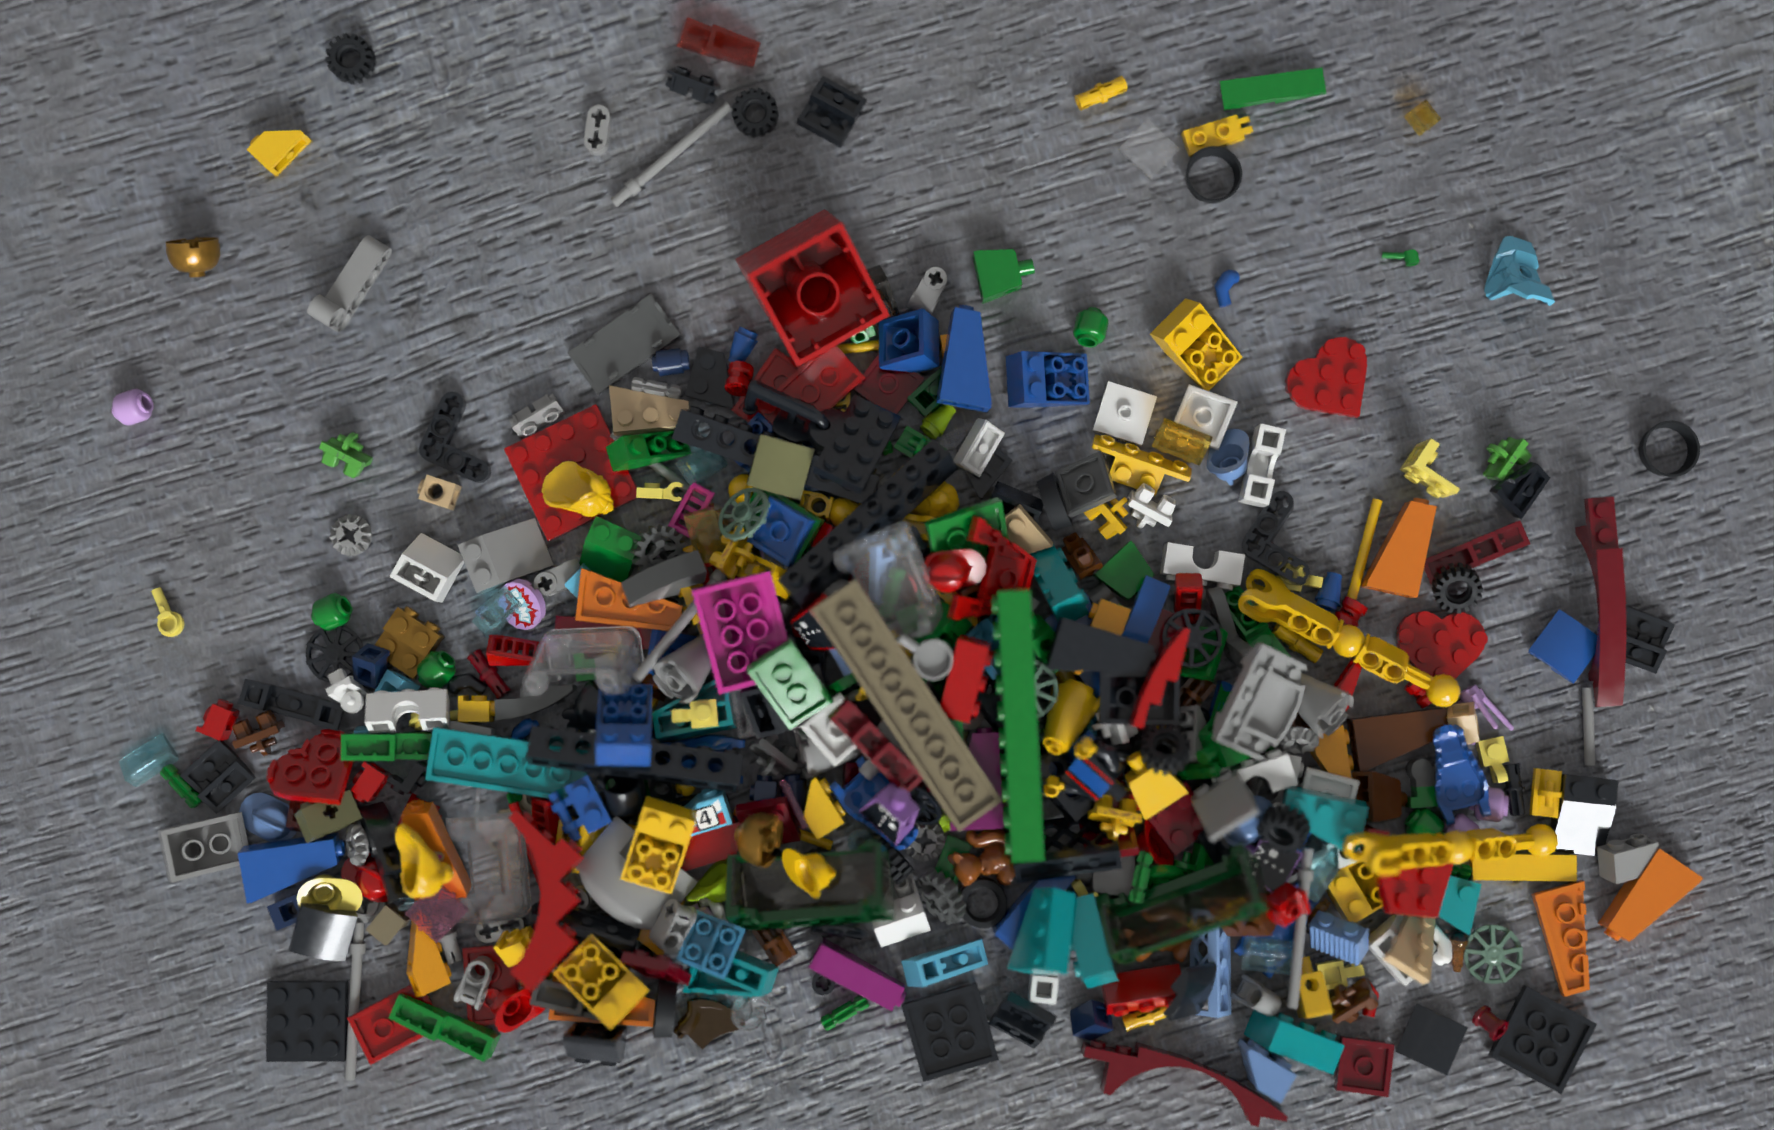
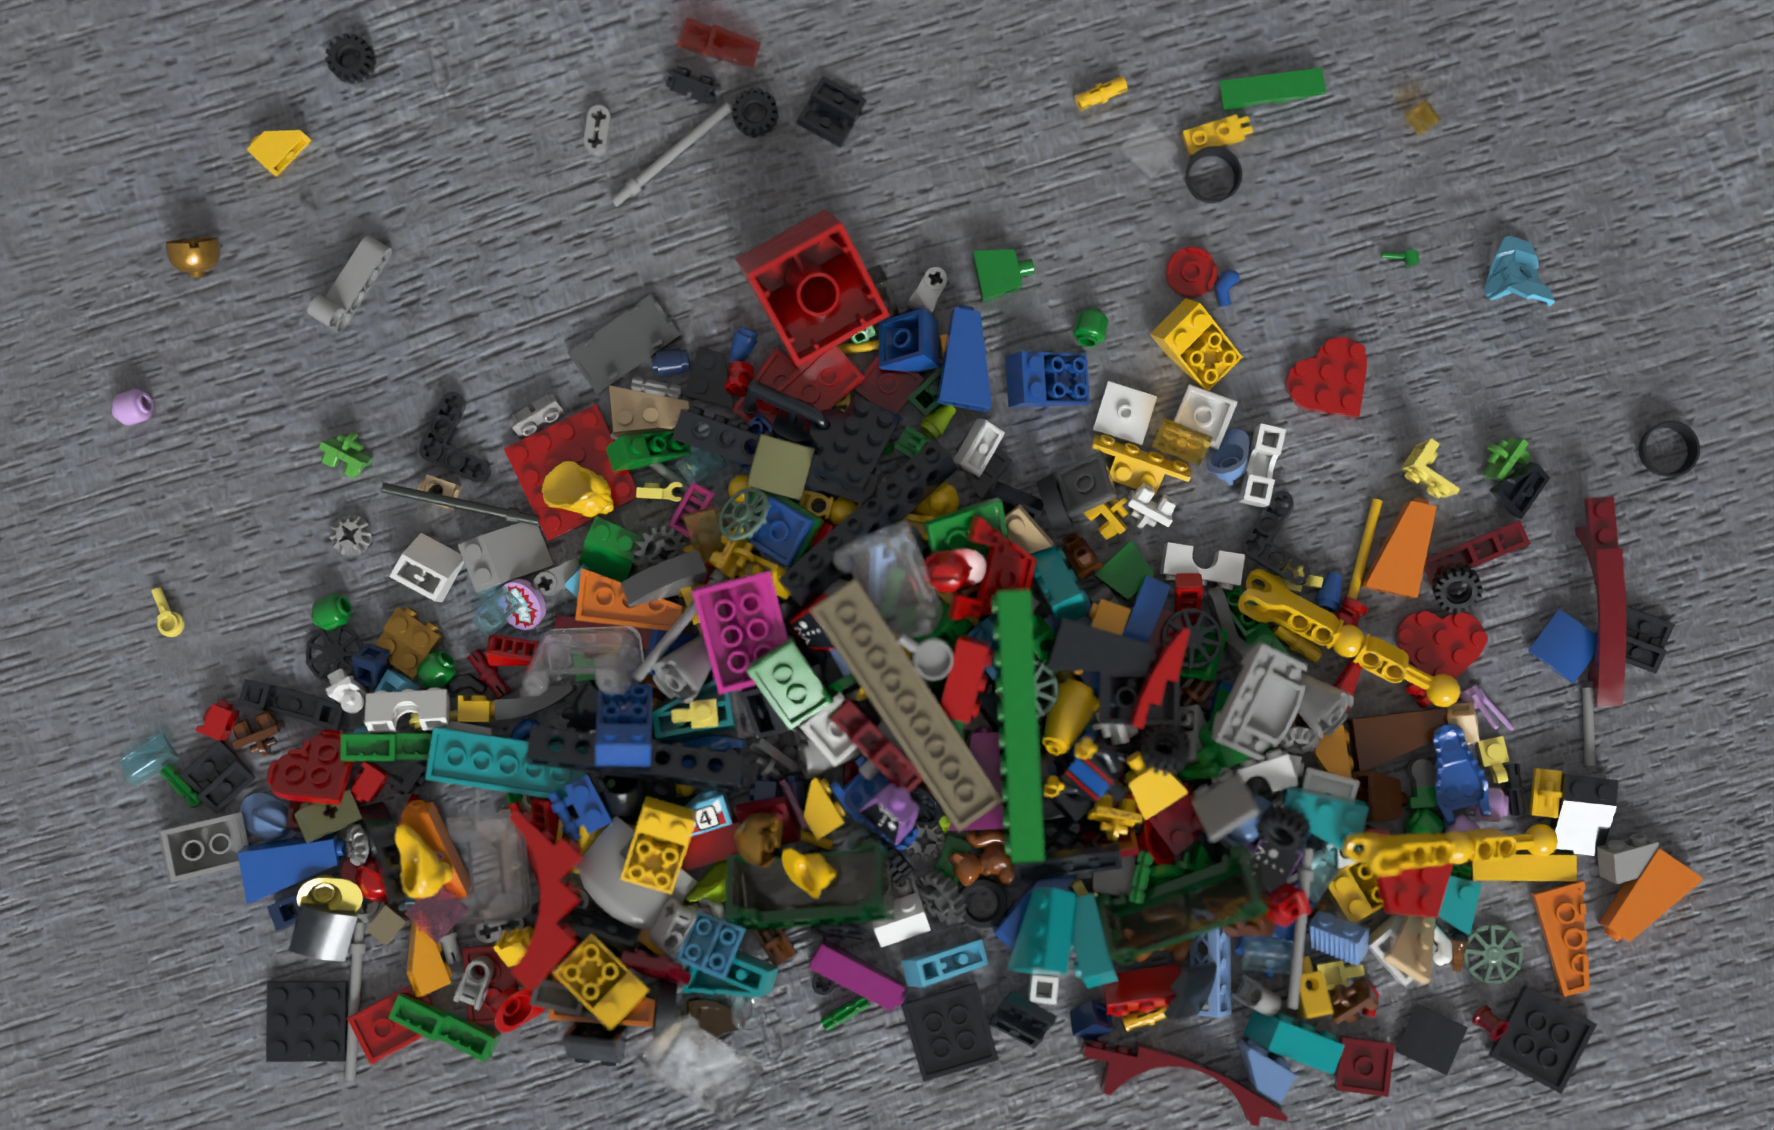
(511, 515): none -> pearl dark grey bar
(700, 1066): none -> clear windscreen
(1191, 272): none -> red tile

